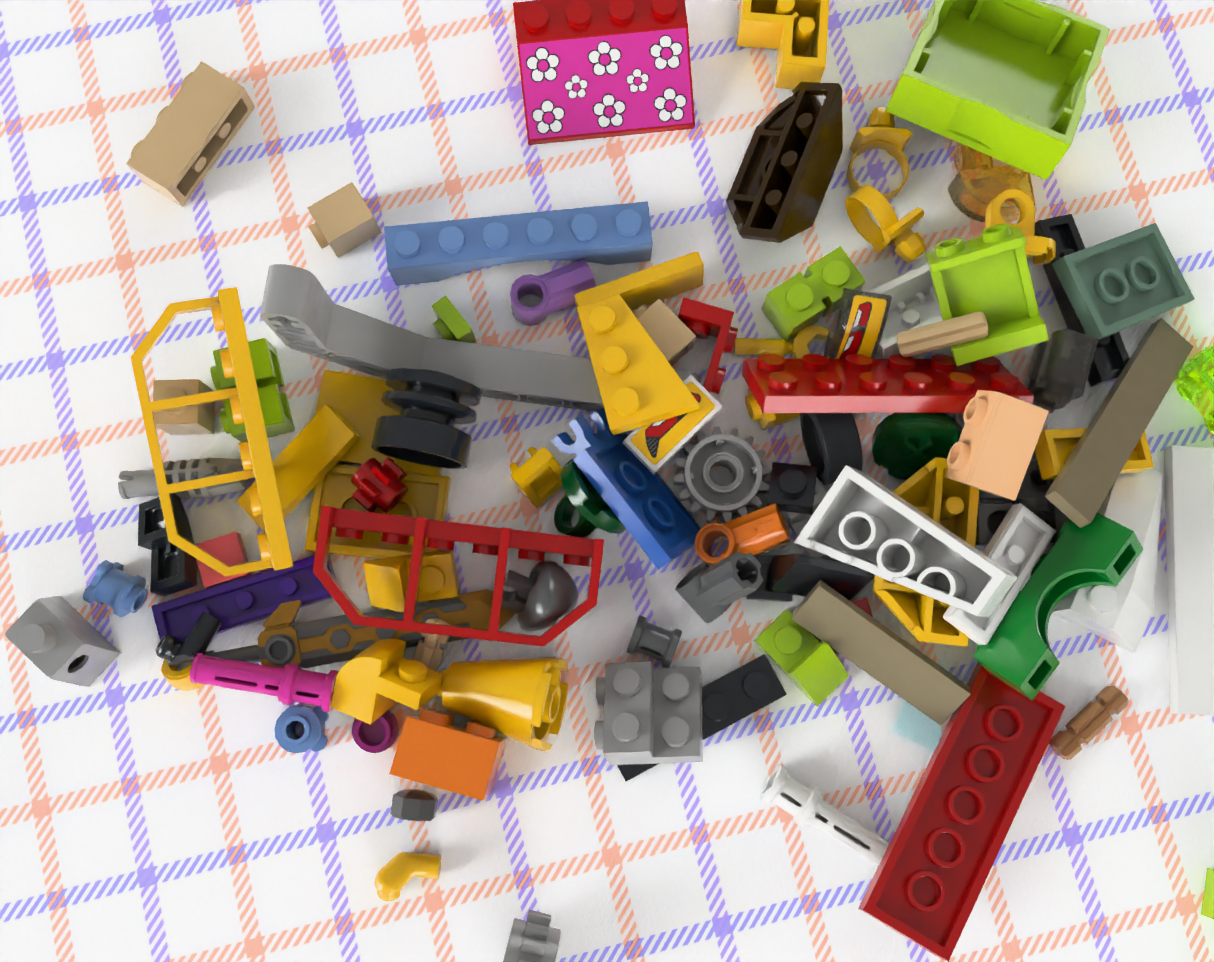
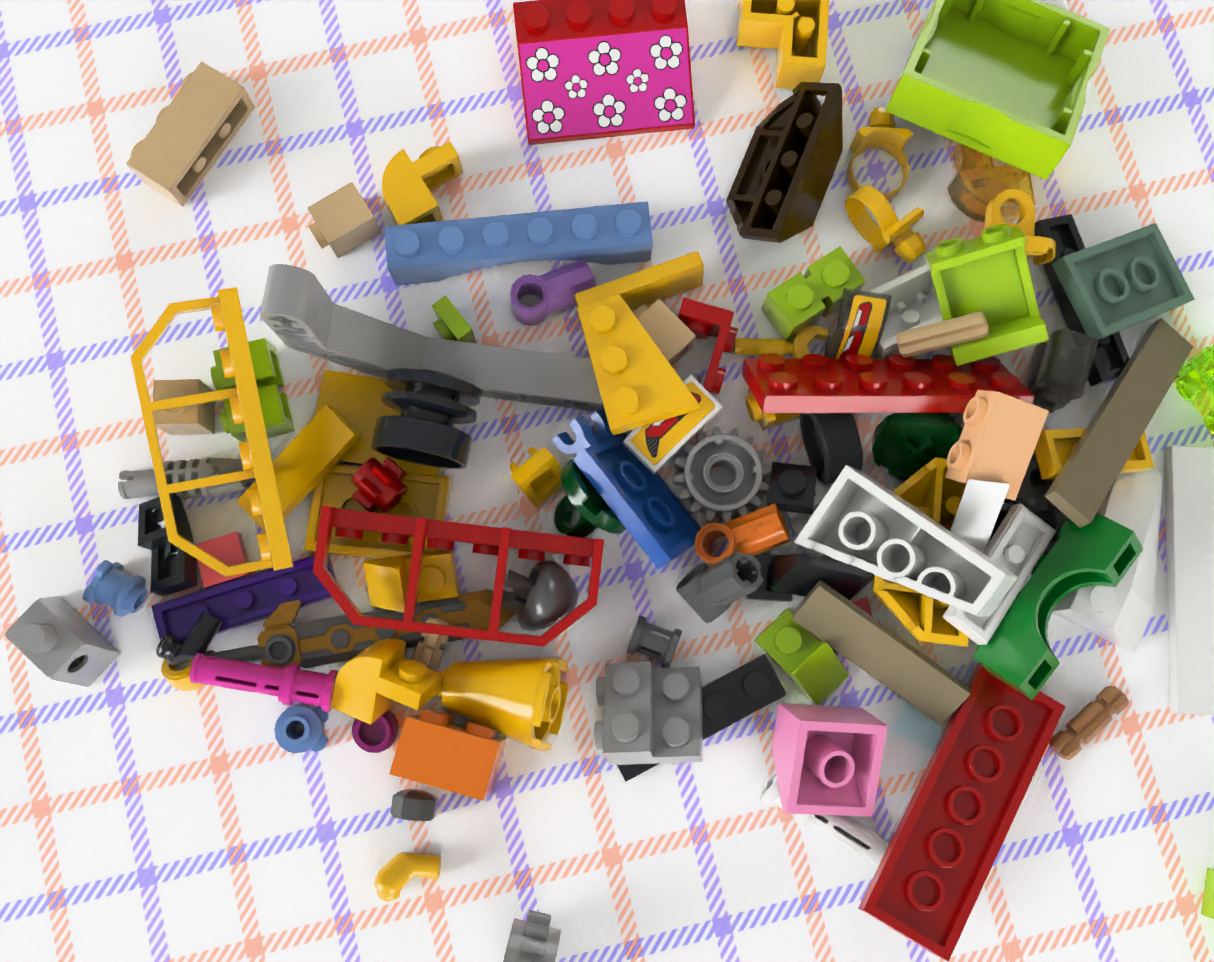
(409, 183): none -> yellow brick
(827, 759): none -> bright pink slope
(979, 511): none -> white sticker

